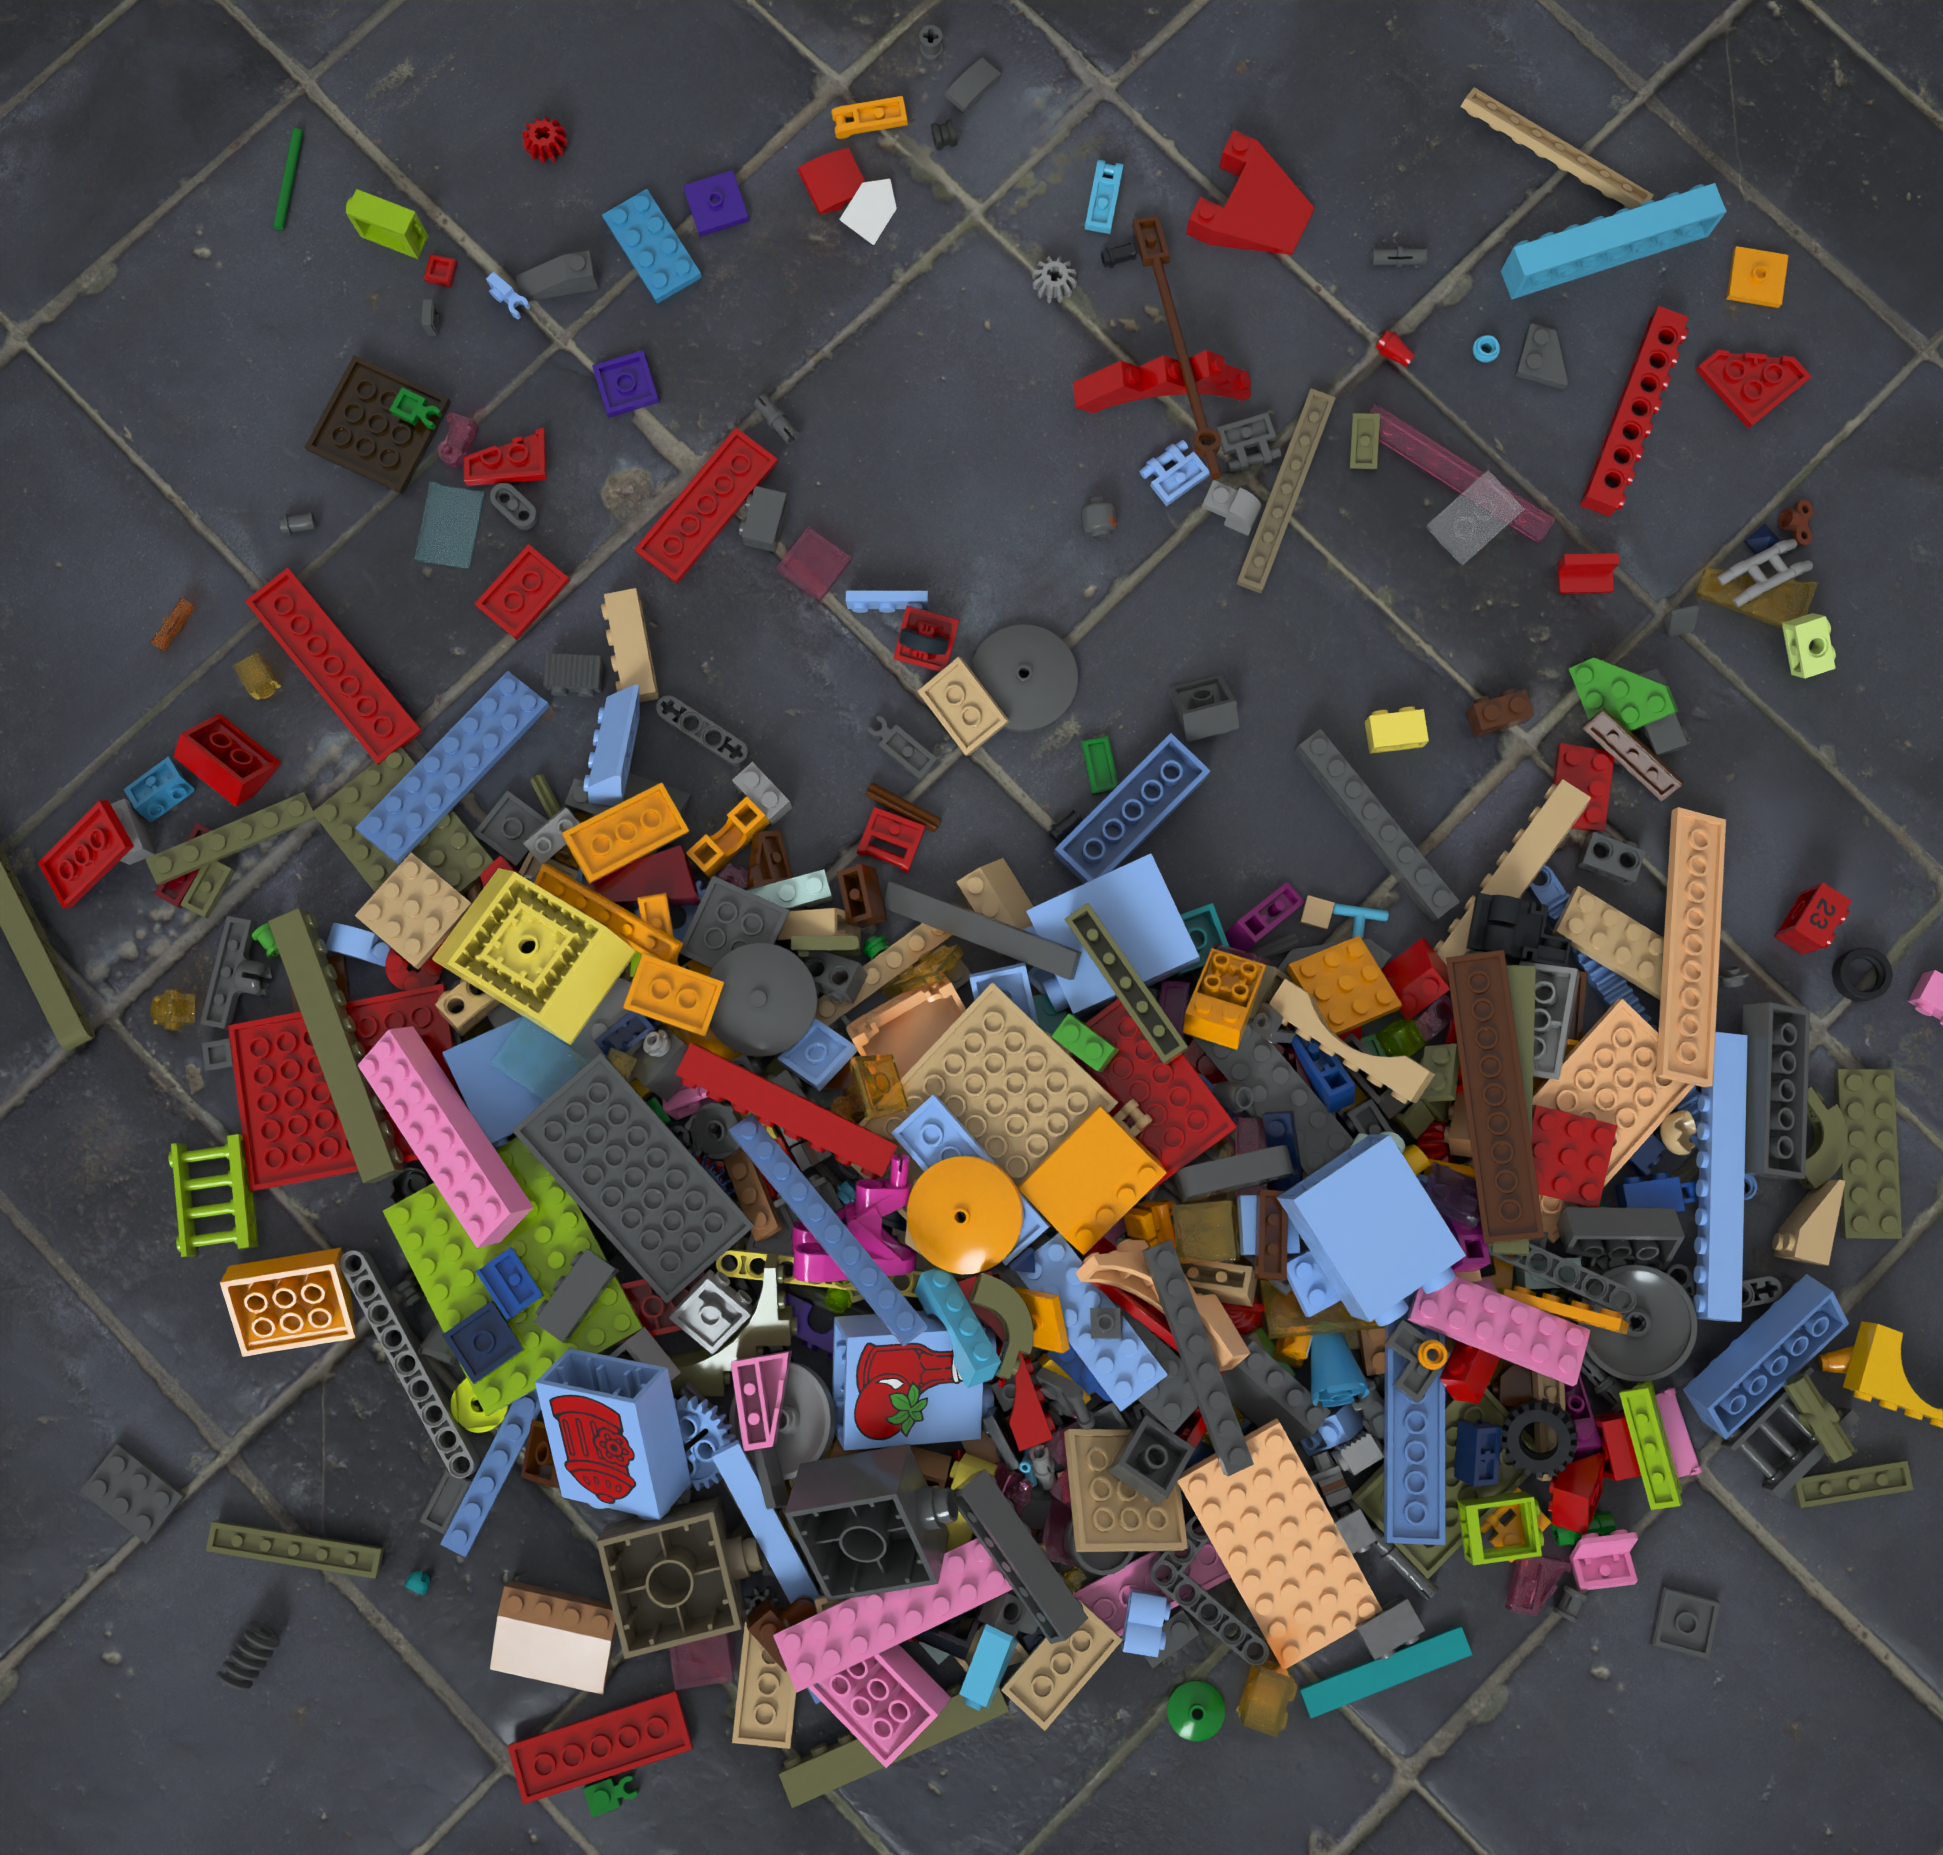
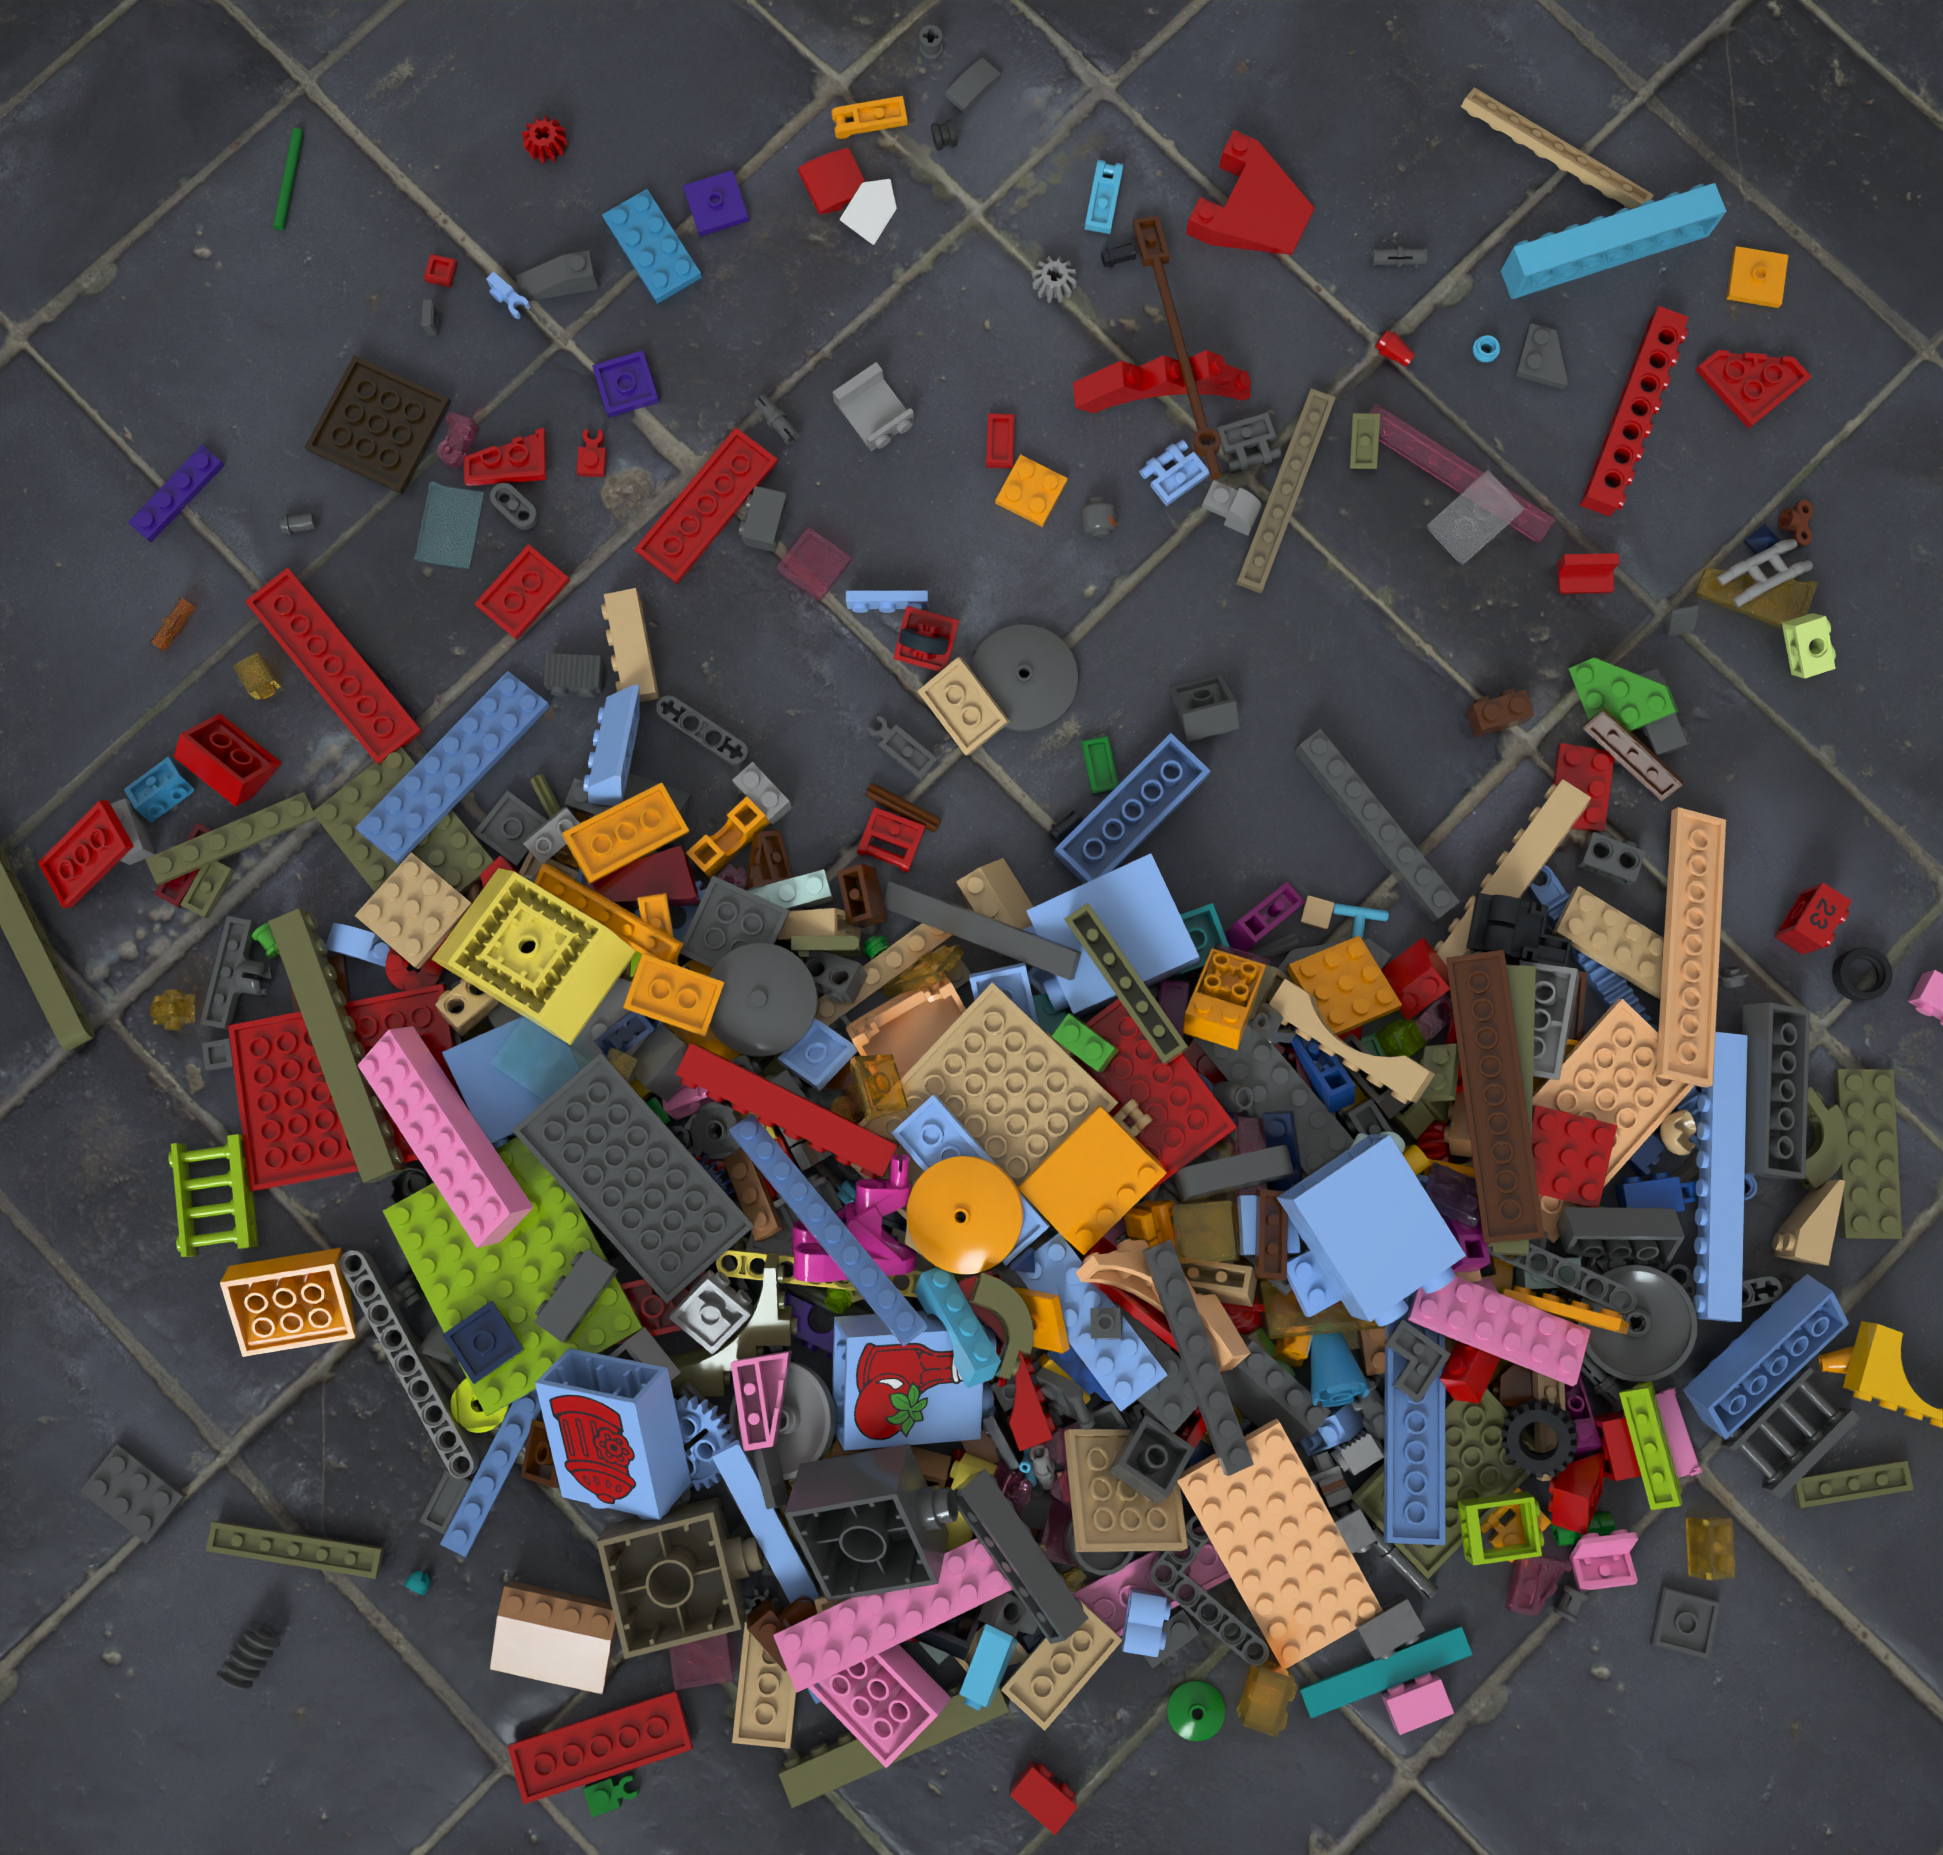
(176, 493): none -> dark purple plate
(386, 223): lime window -> none
(413, 407): green plate -> none
(510, 1283): blue plate -> none
(591, 458): none -> red plate
(657, 1043): light grey plate -> none
(873, 408): none -> light grey panel
(1000, 440): none -> red tile
(1031, 490): none -> light orange plate
(1043, 1796): none -> red brick
(1396, 730): light yellow brick -> none
(1417, 1703): none -> bright pink brick
(1440, 1351): light orange plate -> none
(1477, 1452): dark blue hinge -> none
(1710, 1548): none -> clear yellow bracket
(1819, 1417): olive piece -> none

